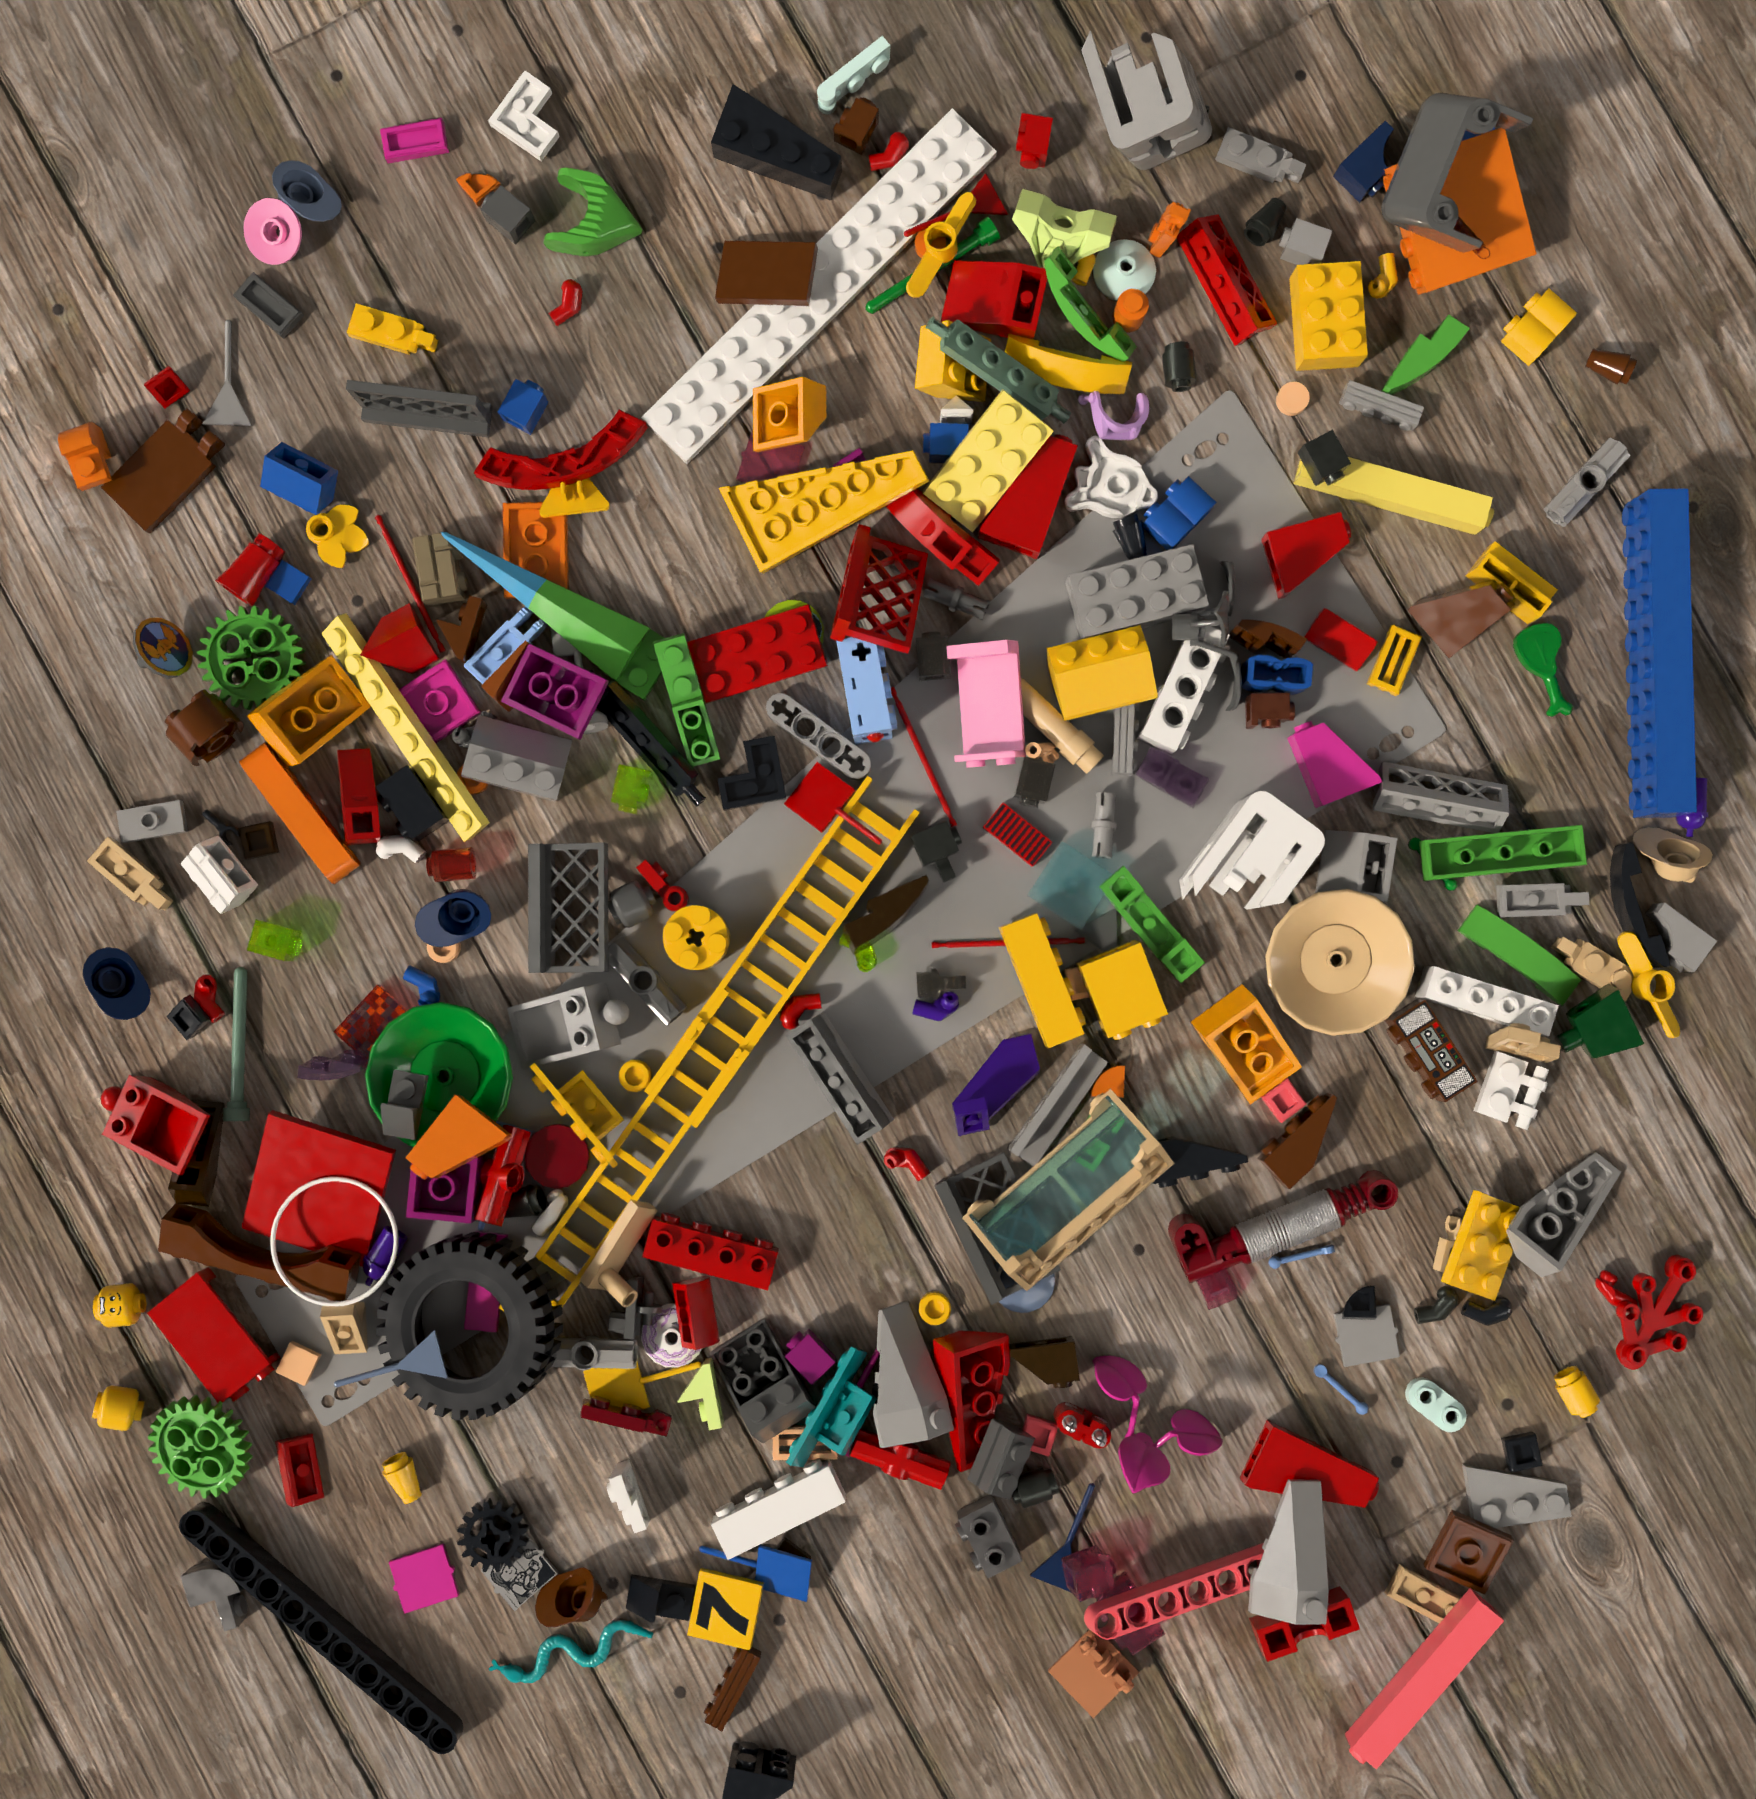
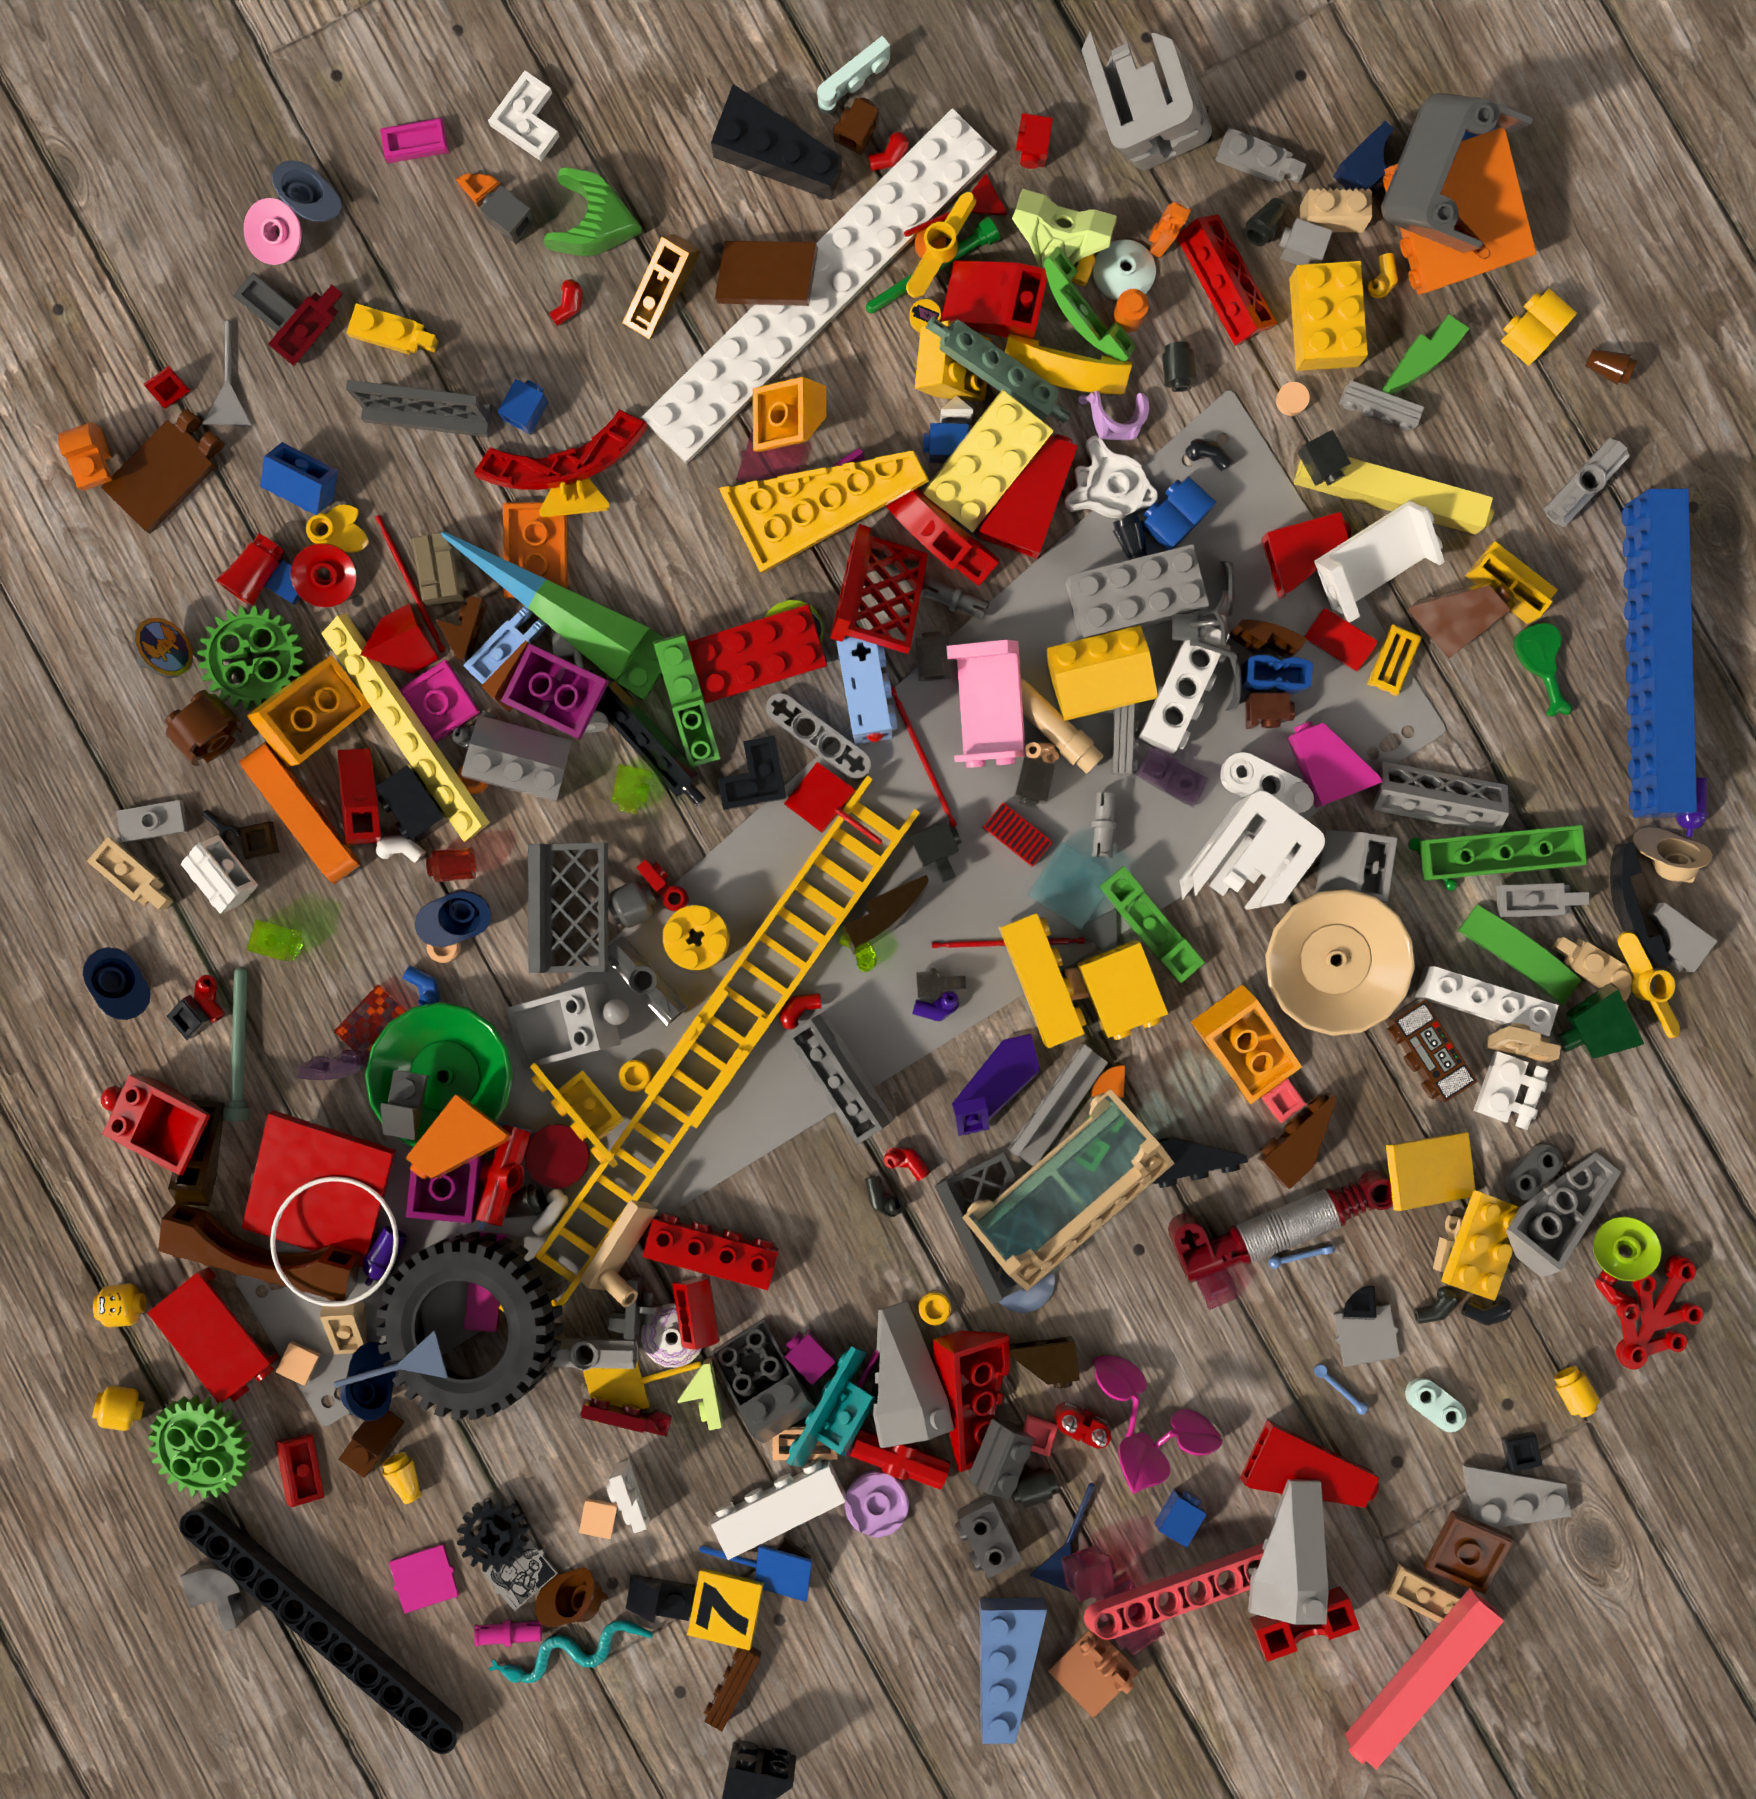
(306, 325): none -> dark red hinge
(322, 591): none -> red dish
(369, 1397): none -> dark blue piece
(370, 1443): none -> reddish brown slope
(507, 1633): none -> dark pink pin
(598, 1518): none -> light nougat tile
(661, 284): none -> pearl gold slope
(876, 1503): none -> lavender tile
(880, 1200): none -> pearl dark grey arm
(922, 312): none -> yellow tile
(1007, 1658): none -> medium blue wedge
(1181, 1517): none -> blue brick
(1209, 449): none -> black arm
(1288, 787): none -> white piece
(1338, 209): none -> tan brick
(1377, 556): none -> white panel
(1430, 1171): none -> yellow tile
(1532, 1168): none -> dark grey plate
(1637, 1238): none -> lime dish

